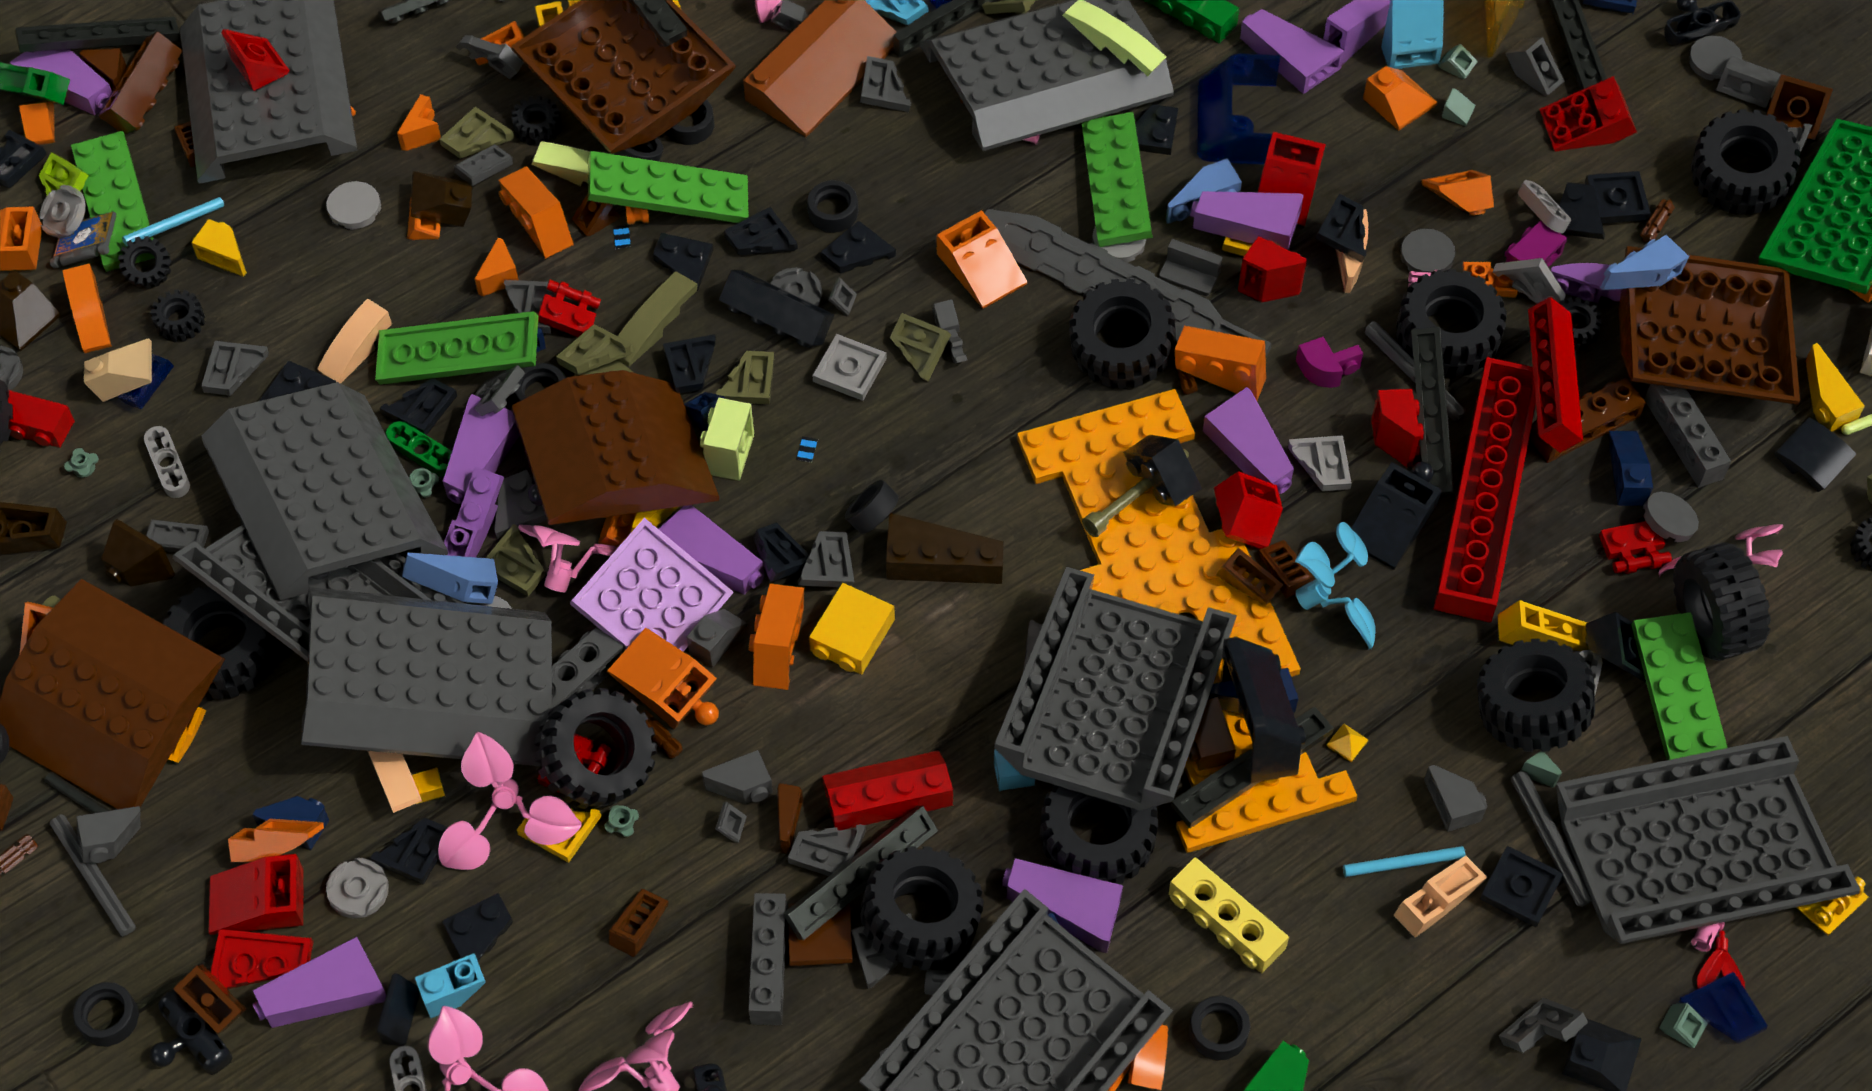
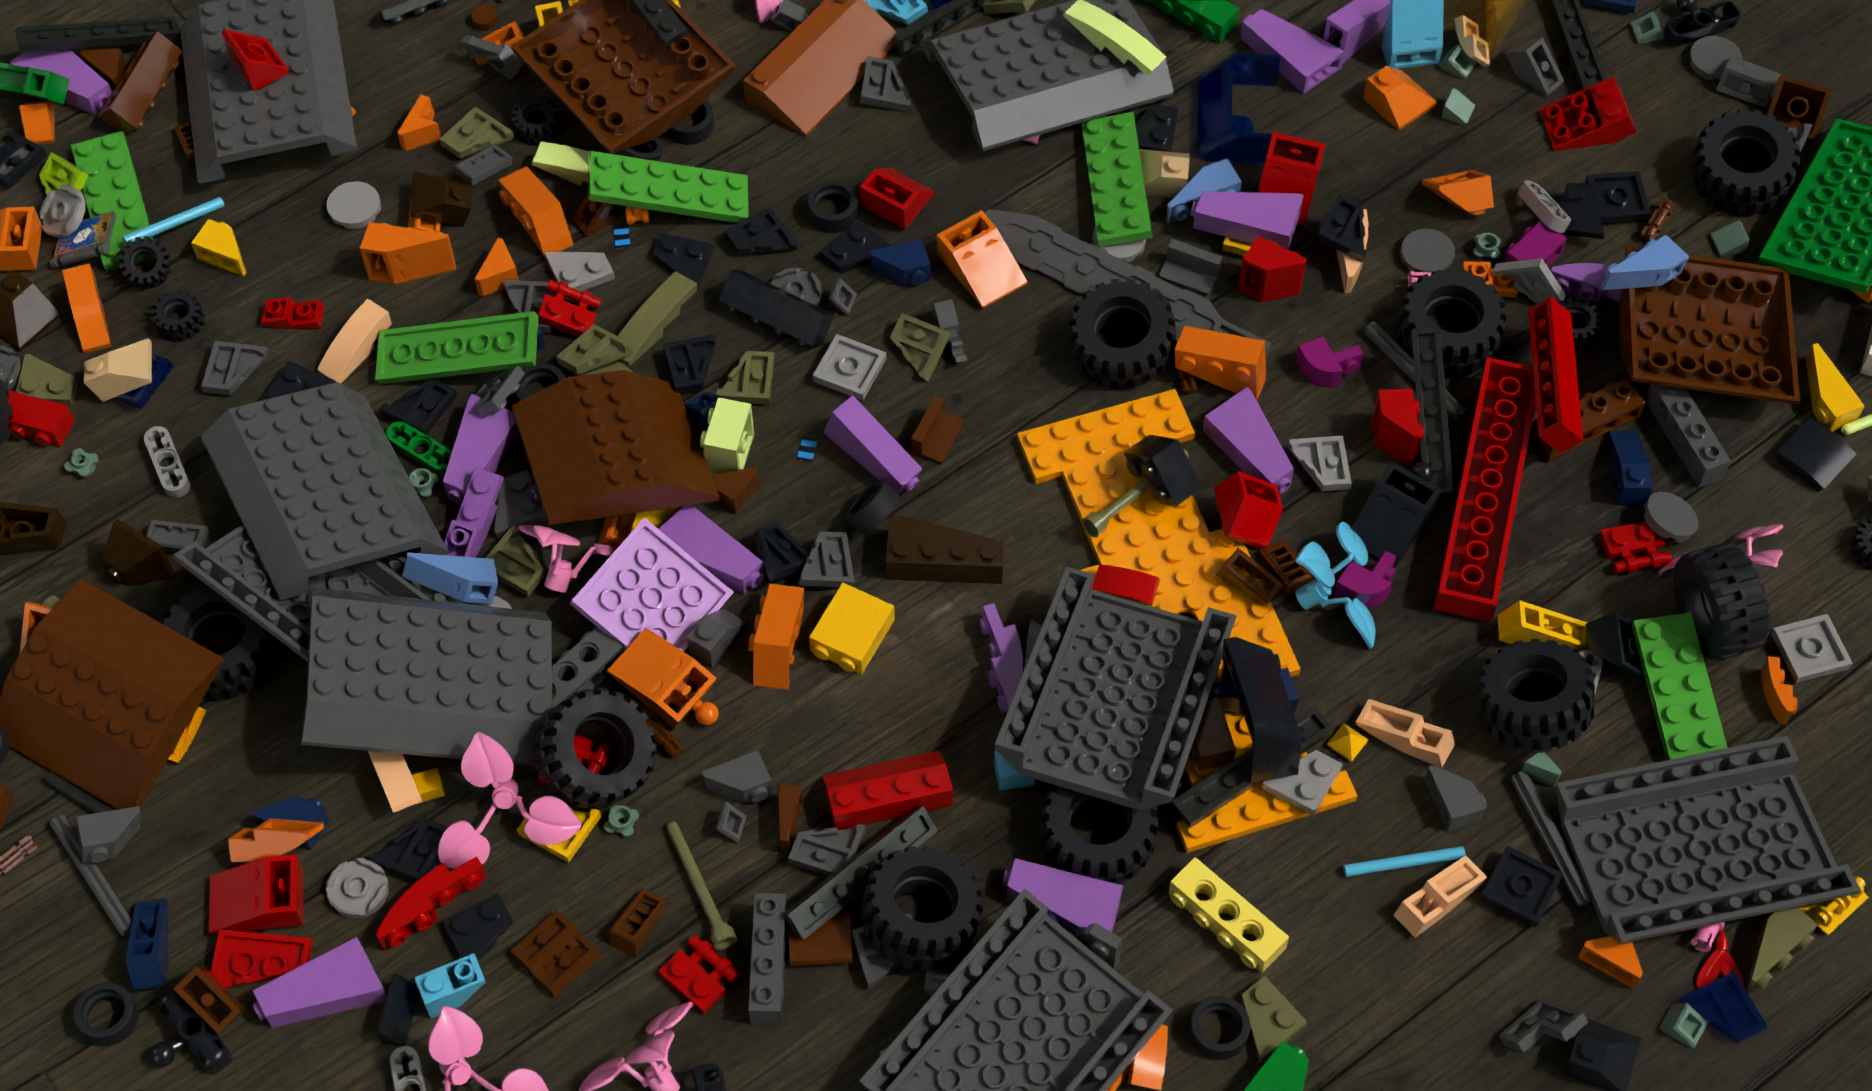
(46, 381): none -> olive wing
(148, 945): none -> dark blue slope
(287, 314): none -> red slope
(404, 254): none -> orange slope
(417, 906): none -> red slope
(484, 17): none -> reddish brown tile
(555, 953): none -> reddish brown slope
(580, 269): none -> light grey wing
(692, 981): none -> red plate
(721, 935): none -> olive piece
(735, 487): none -> reddish brown slope
(872, 446): none -> medium lavender slope
(893, 196): none -> red slope
(902, 263): none -> dark blue slope
(936, 432): none -> reddish brown panel
(1006, 656): none -> medium lavender slope
(1100, 942): none -> dark grey wing
(1126, 584): none -> red slope
(1164, 172): none -> tan slope
(1270, 1017): none -> olive wing
(1311, 784): none -> light grey wing
(1367, 586): none -> magenta brick
(1406, 732): none -> light nougat slope
(1471, 42): none -> tan slope
(1487, 240): none -> sand green plate
(1613, 959): none -> orange slope
(1648, 28): none -> sand green slope
(1730, 239): none -> sand green slope
(1778, 695): none -> orange slope
(1778, 939): none -> olive slope
(1811, 648): none -> light grey plate

